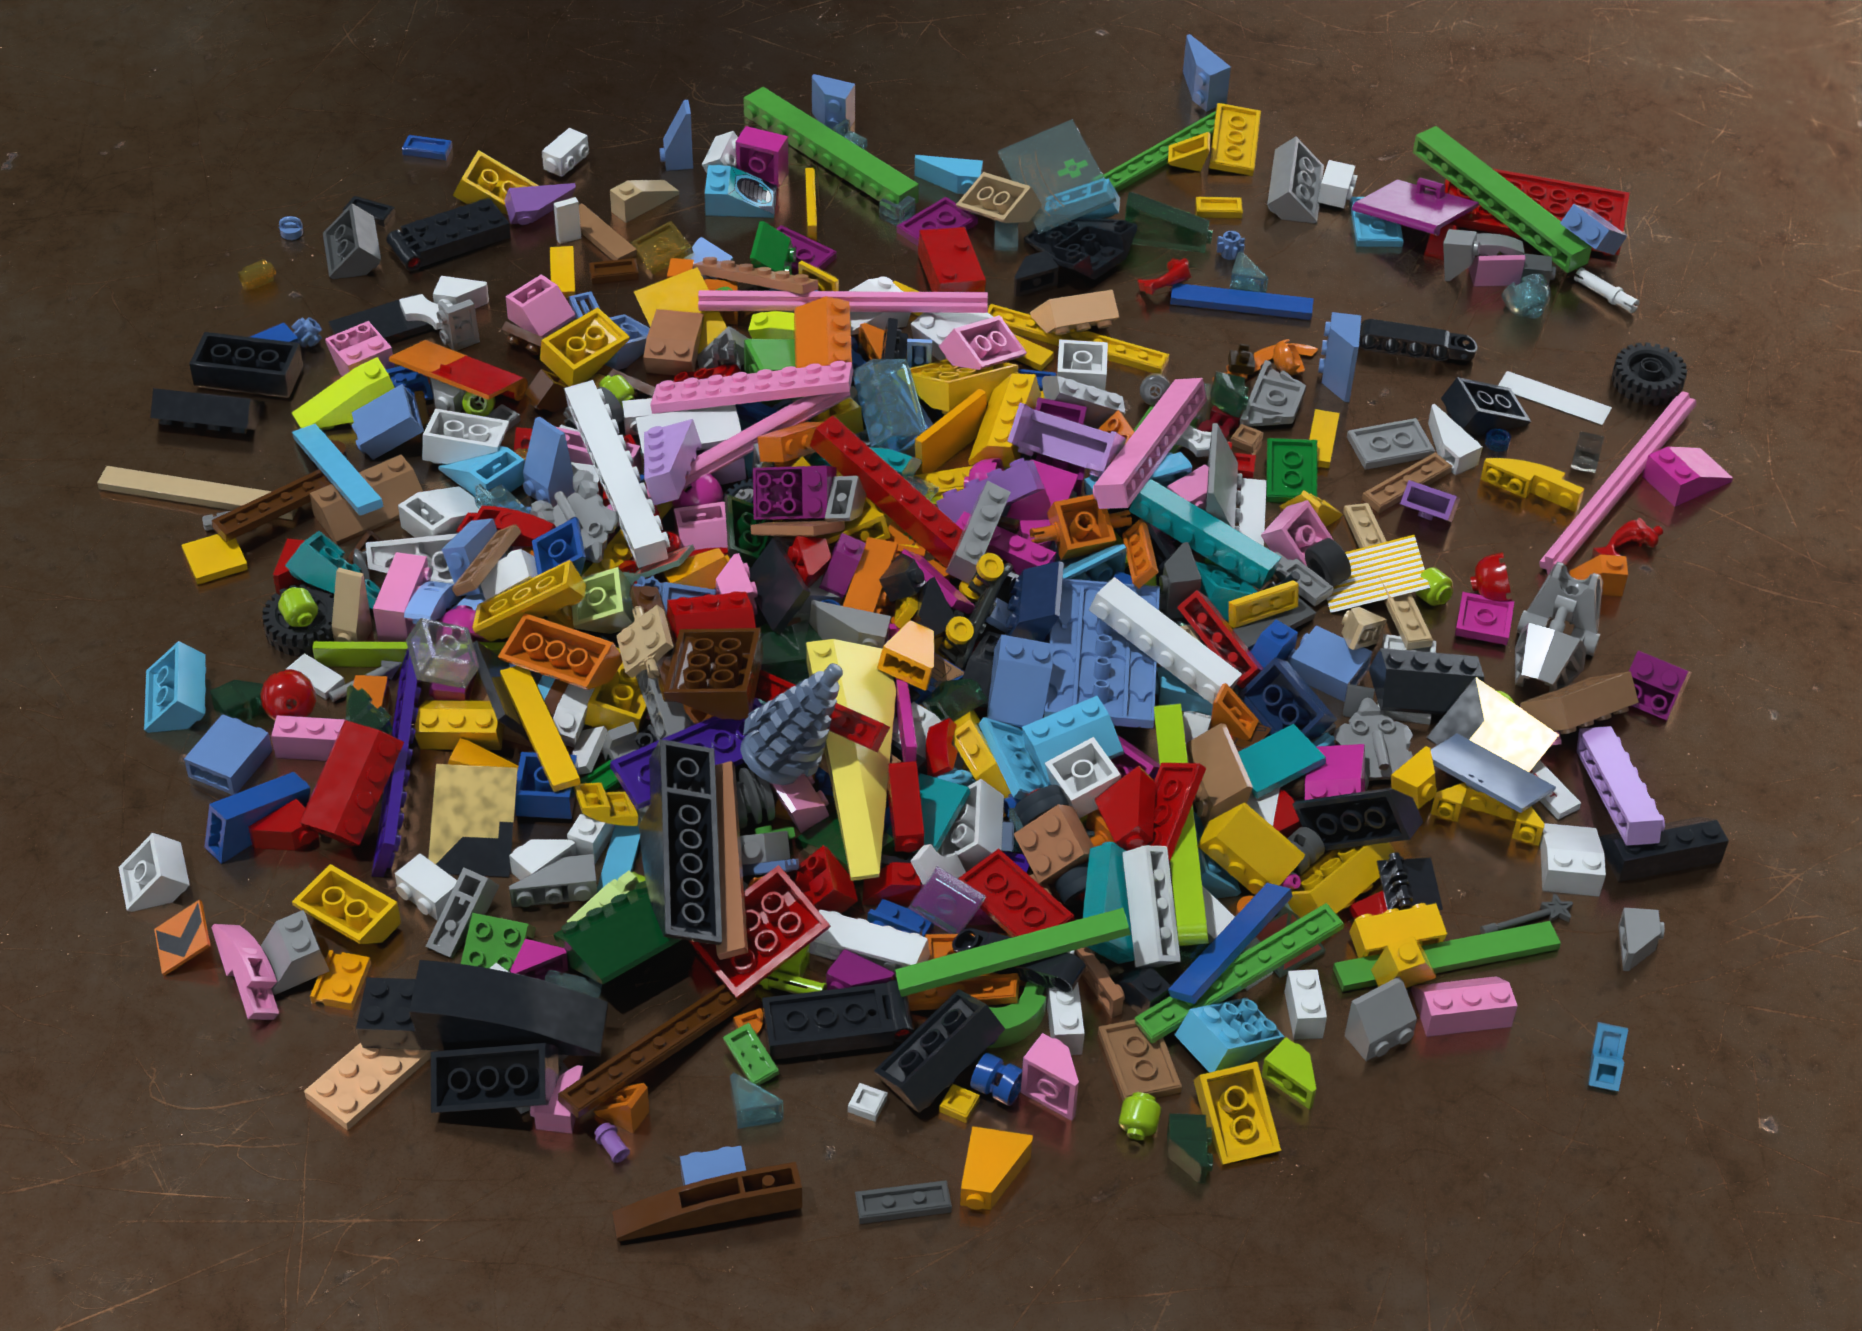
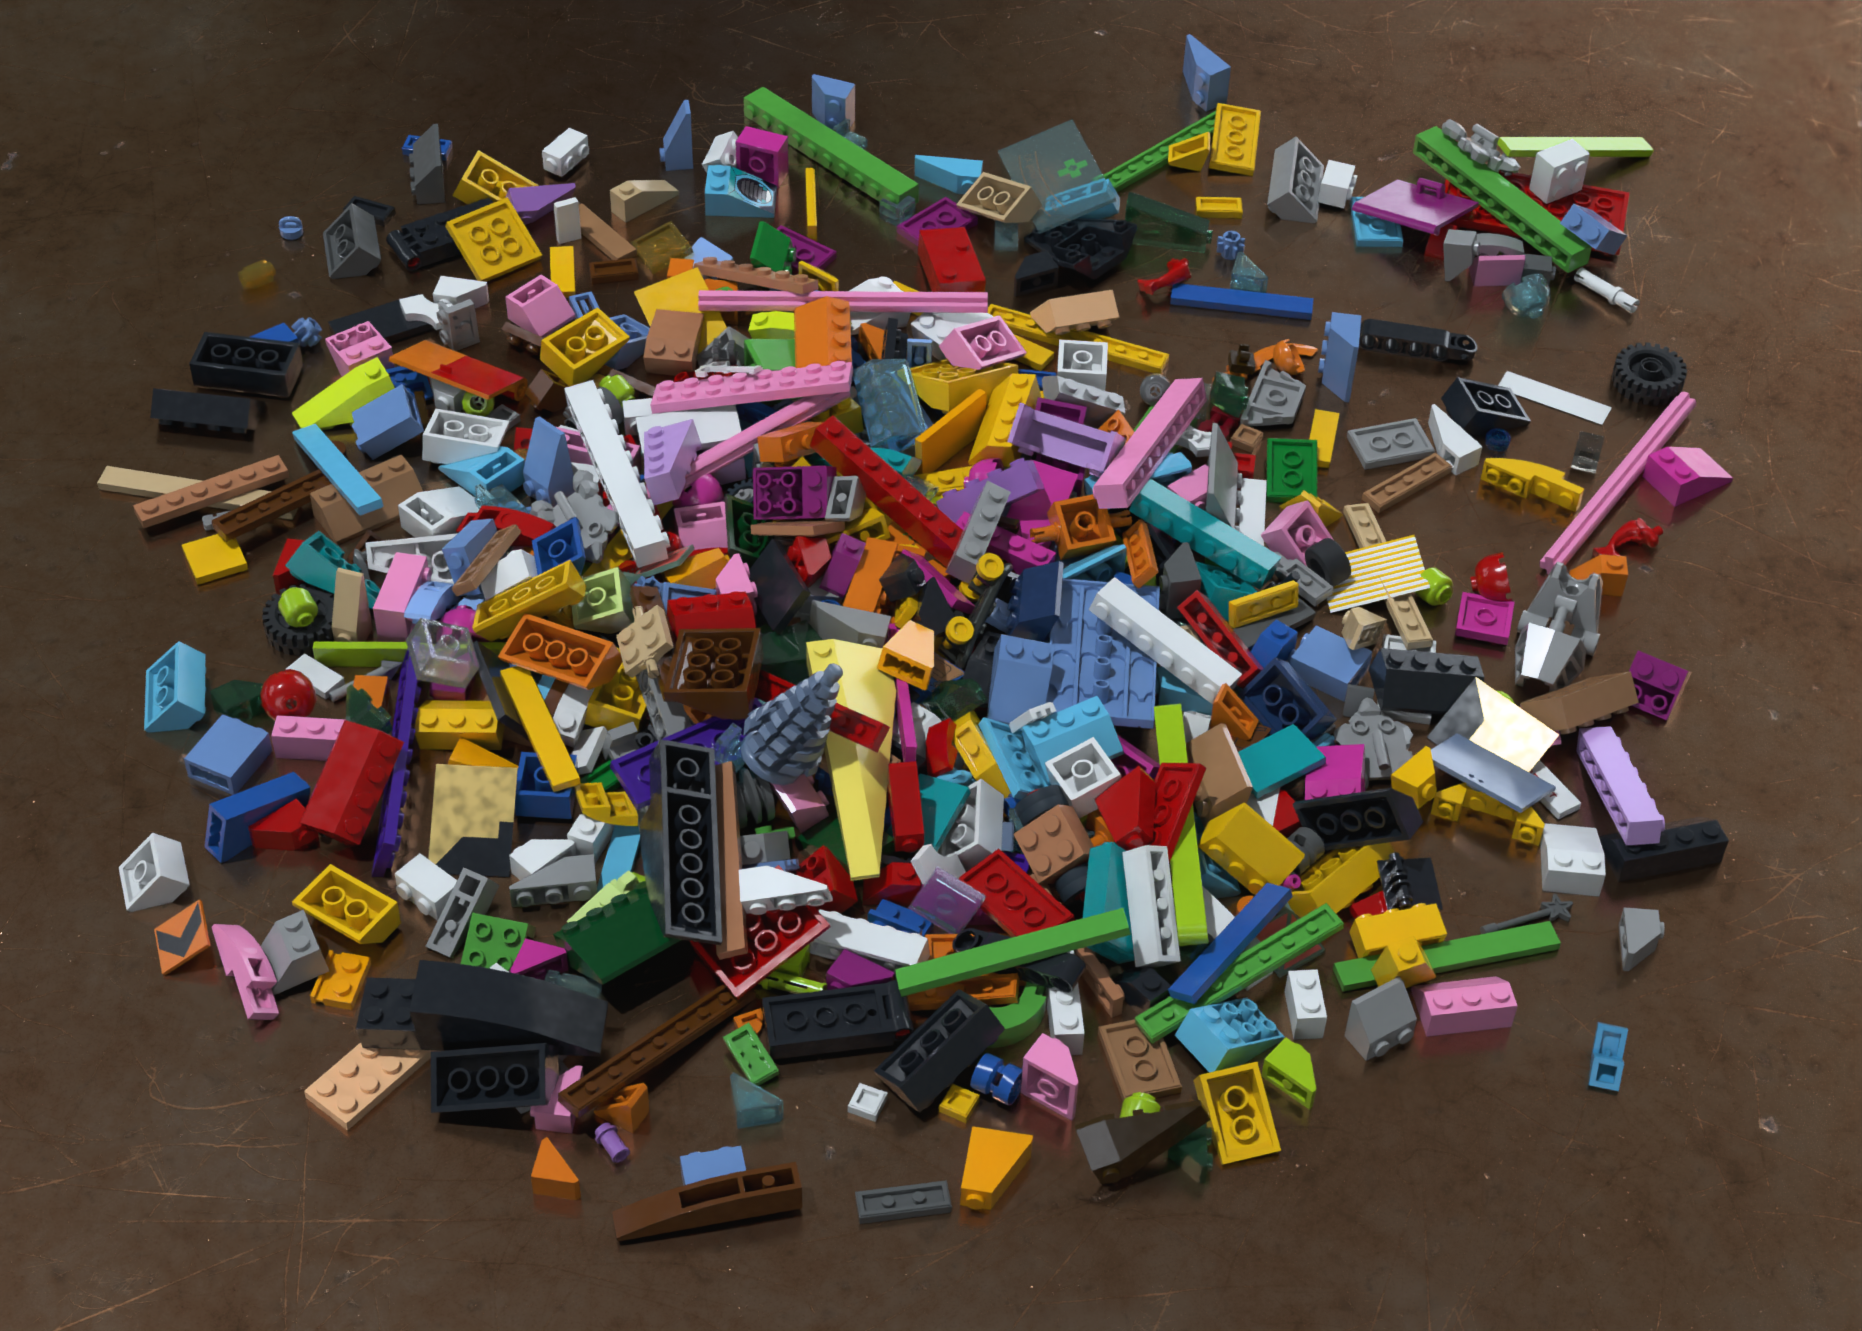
(211, 491): none -> nougat plate
(427, 168): none -> dark grey slope
(493, 240): none -> yellow plate
(552, 1174): none -> orange slope
(724, 366): none -> white piece
(728, 747): none -> clear light blue bracket
(773, 889): none -> white slope
(1031, 716): none -> white tile
(1128, 1143): none -> dark brown wedge
(1430, 501): medium lavender brick -> none
(1481, 146): none -> light grey shield
(1559, 171): none -> white brick
(1594, 145): none -> tile

